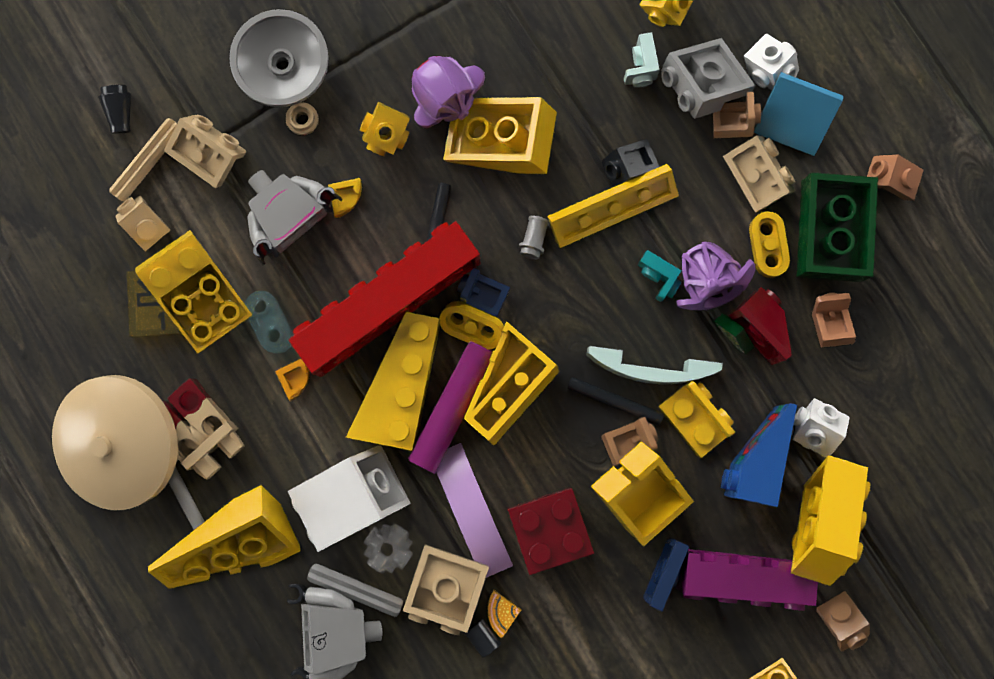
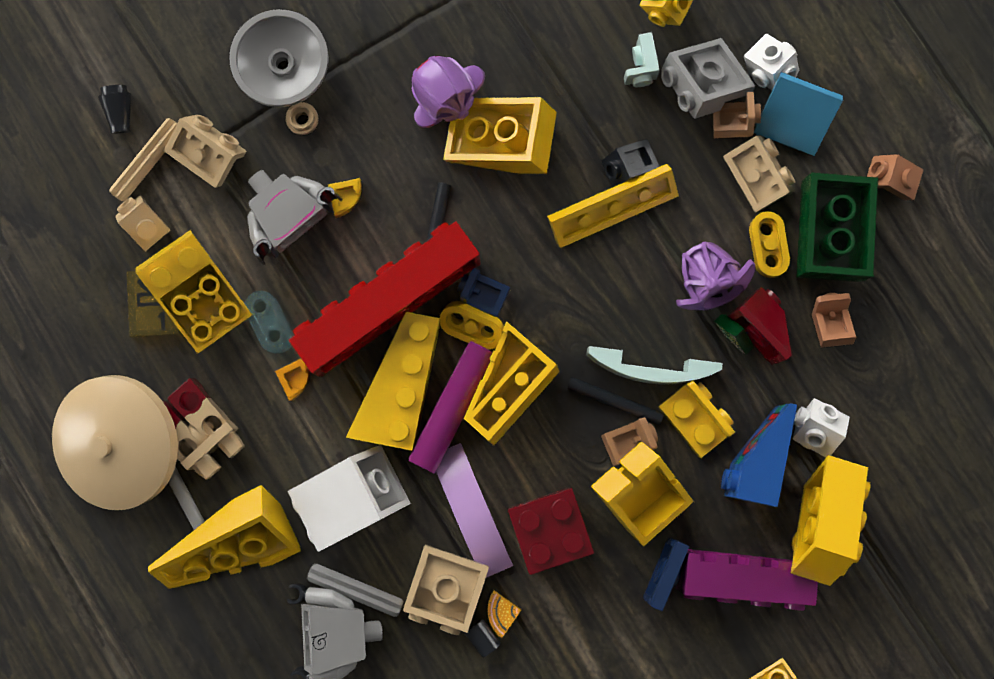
(385, 117): yellow brick -> none
(397, 538): clear brick -> none
(534, 237): light grey pin -> none
(659, 269): teal bracket -> none
(845, 621): medium nougat bracket -> none

